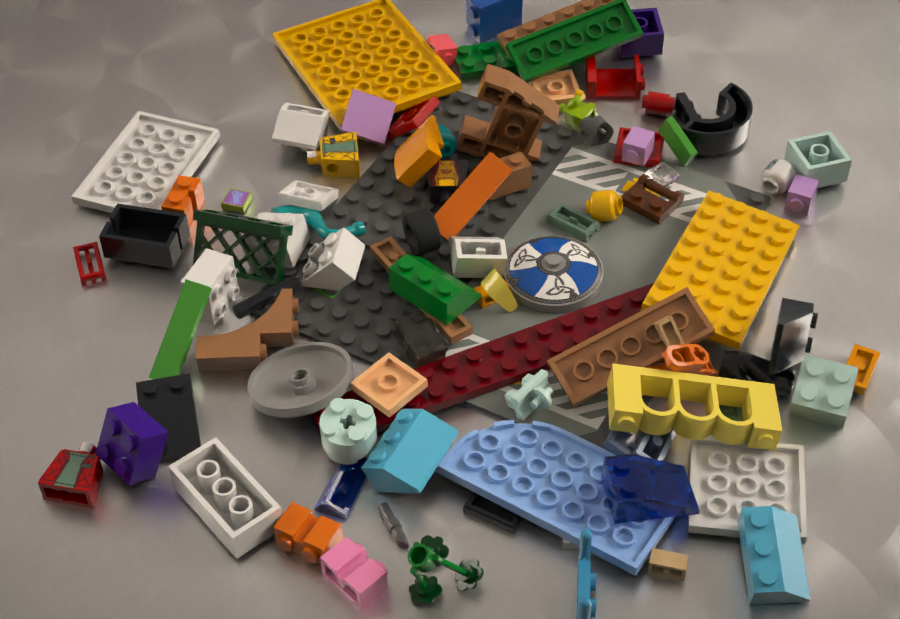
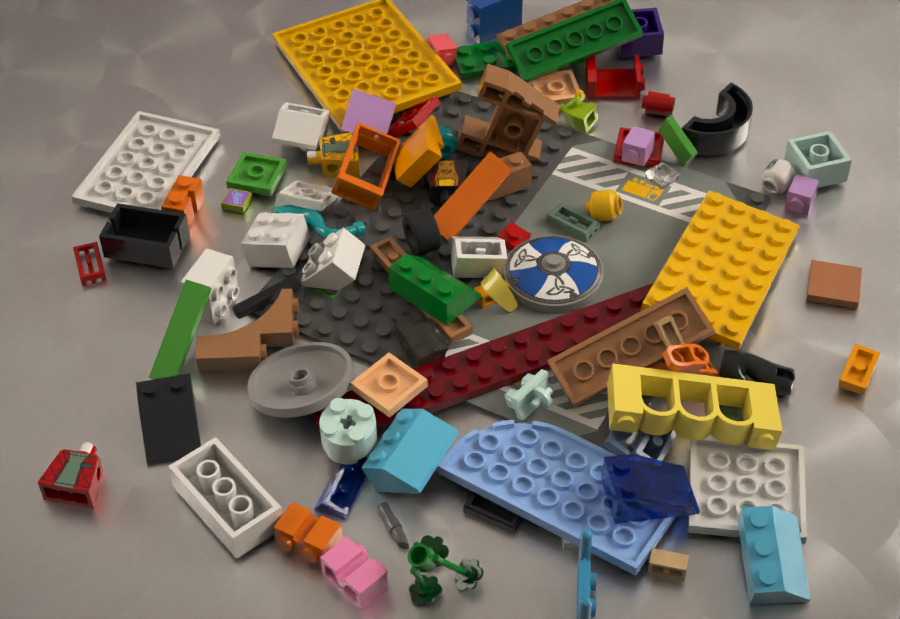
(131, 443): dark purple brick -> none
(249, 226): dark green fence -> none
(257, 173): none -> bright green plate
(359, 190): none -> orange window
(513, 235): none -> red plate
(592, 133): dark grey piece -> none
(649, 204): reddish brown plate -> none
(684, 108): black plate -> none
(792, 334): black slope -> none
(823, 391): light aqua brick -> none
(834, 284): none -> nougat tile

